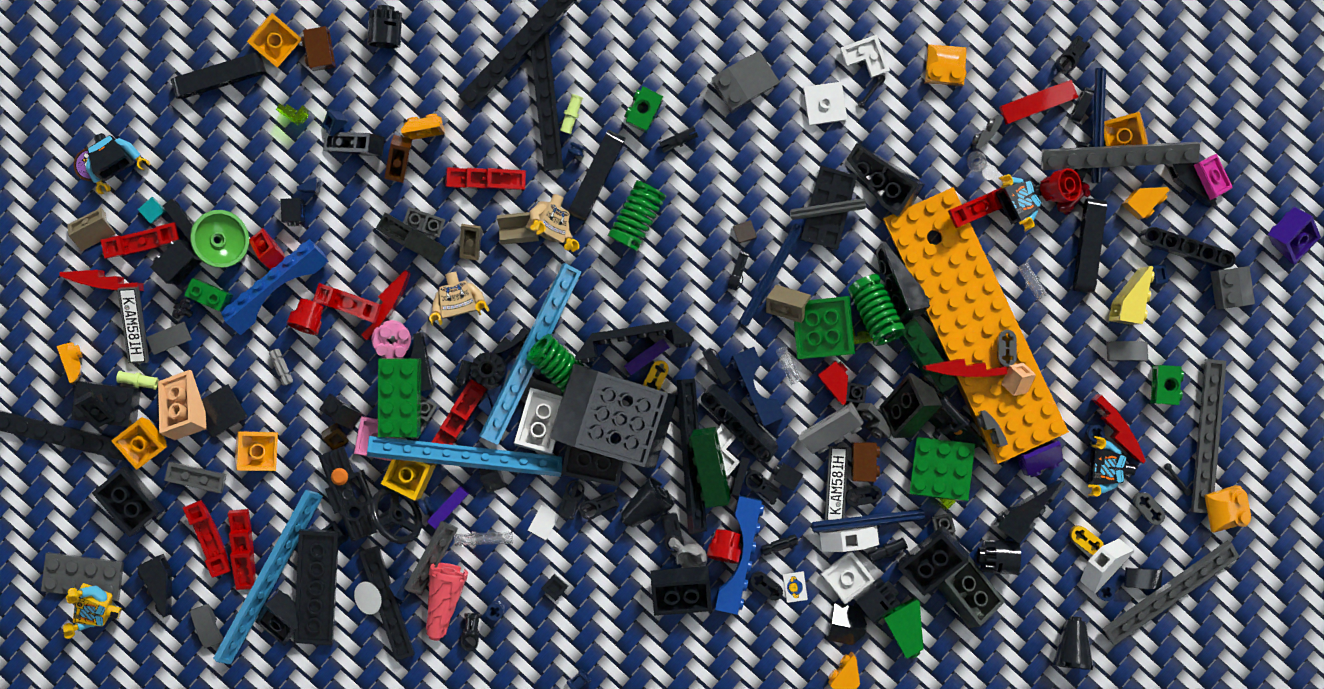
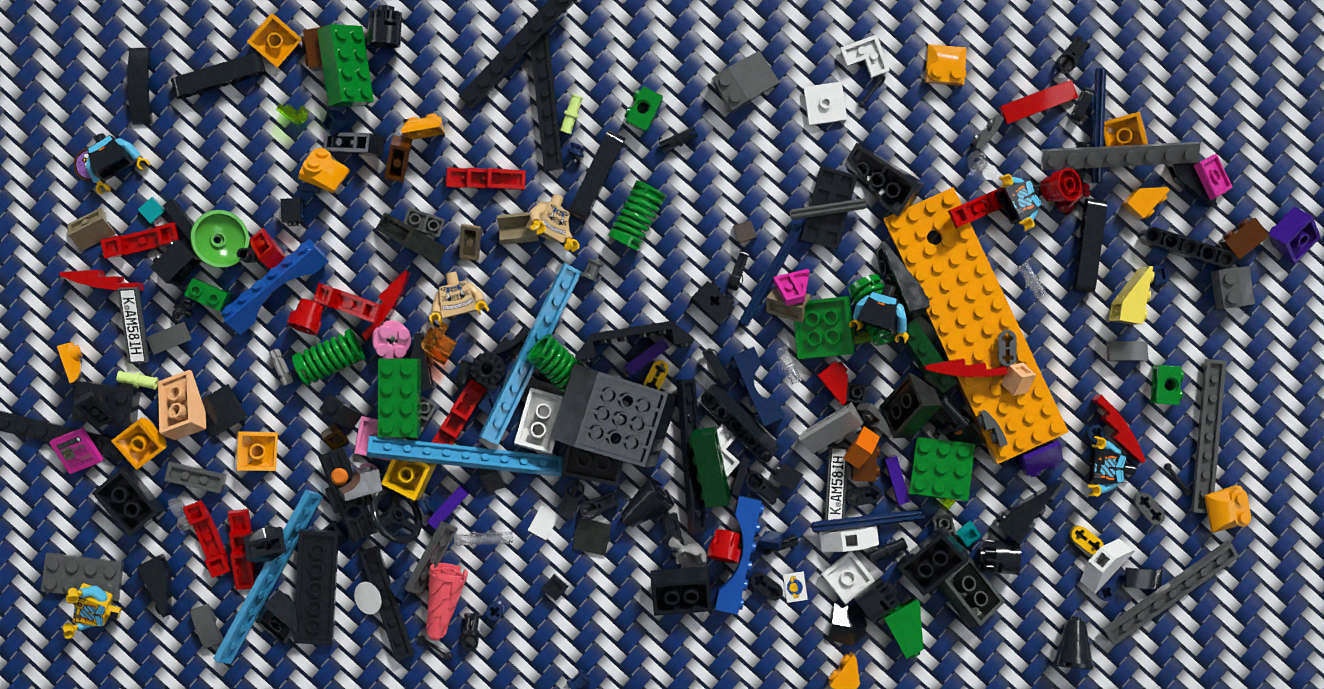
(76, 450): none -> dark pink tile
(138, 86): none -> black slope
(176, 508): none -> clear plate
(247, 255): none -> black pin
(264, 544): none -> black slope
(323, 171): none -> light orange slope
(326, 353): none -> green piece
(345, 65): none -> green brick
(364, 482): none -> flat silver arch
(422, 638): none -> black hinge
(437, 344): none -> clear orange brick
(592, 269): none -> dark grey bush
(592, 536): none -> pearl dark grey piece
(702, 298): none -> black brick
(771, 540): none -> dark blue slope
(792, 286): none -> dark pink wing
(861, 447): none -> orange slope
(882, 312): none -> torso
(897, 480): none -> dark purple piece
(968, 534): none -> teal tile
(1244, 238): none -> reddish brown brick

